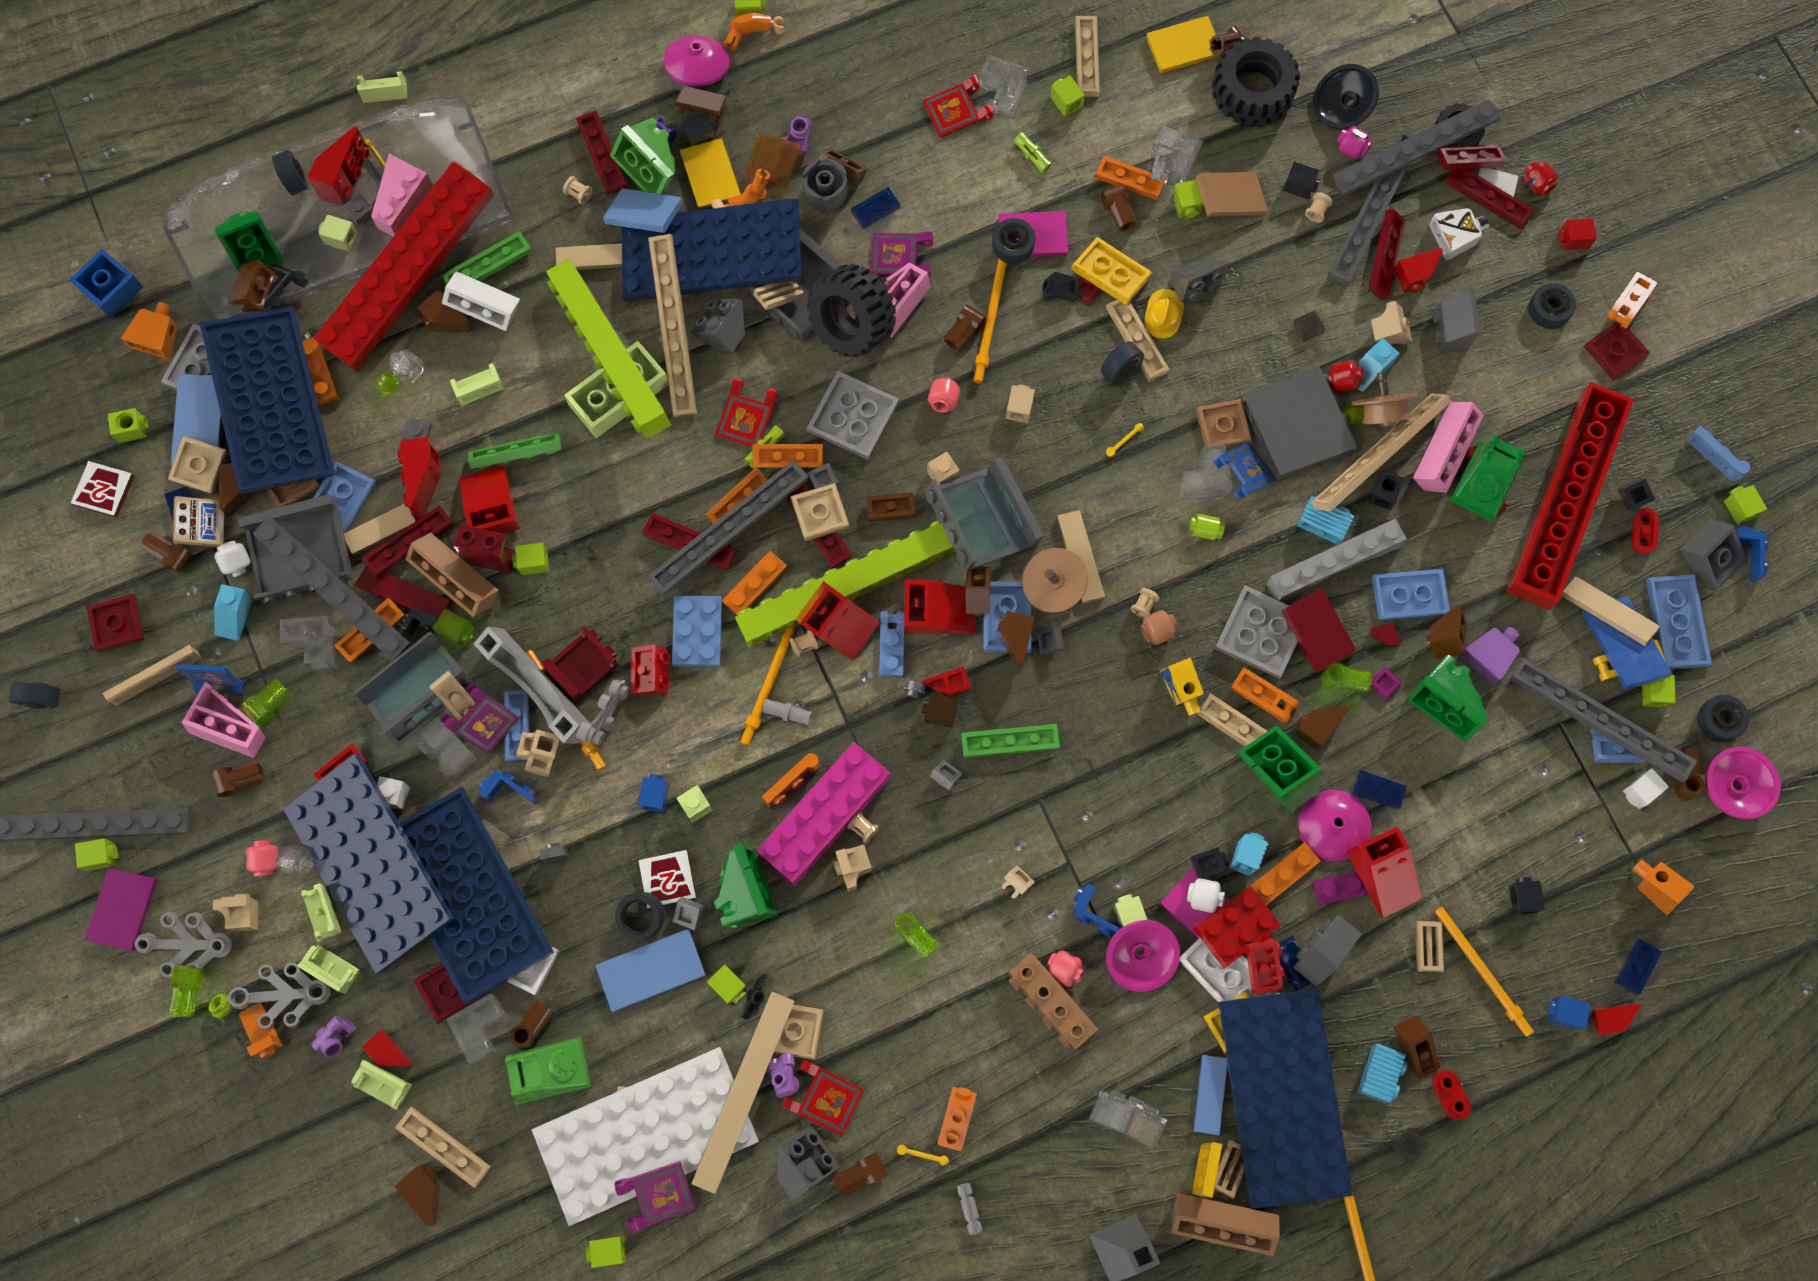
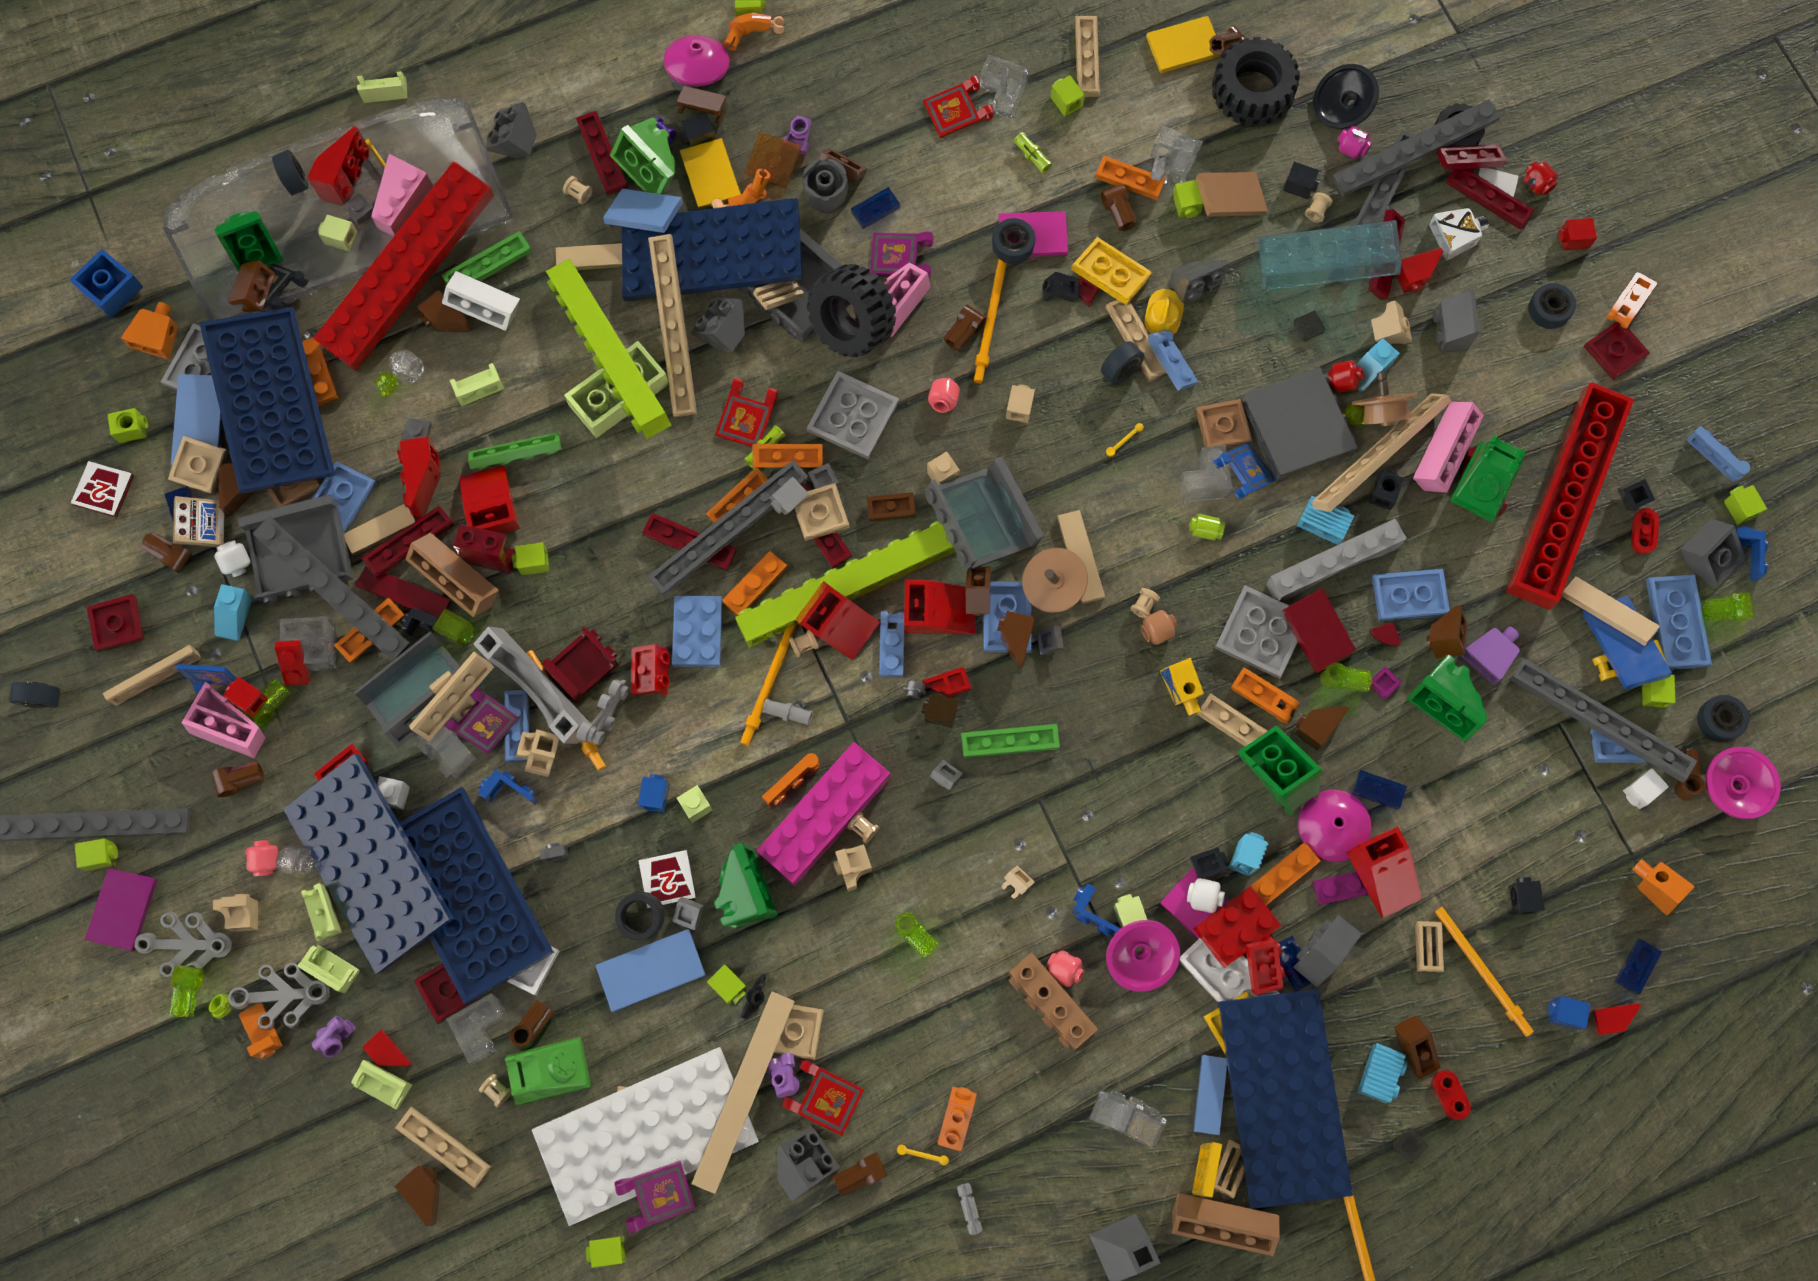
(245, 696): none -> red brick
(291, 662): none -> red plate
(451, 696): none -> tan tile
(487, 1086): none -> tan bush
(512, 132): none -> dark grey slope
(788, 496): none -> light grey brick
(1172, 360): none -> medium blue plate
(1329, 255): none -> clear light blue brick
(1735, 606): none -> clear neon green piece

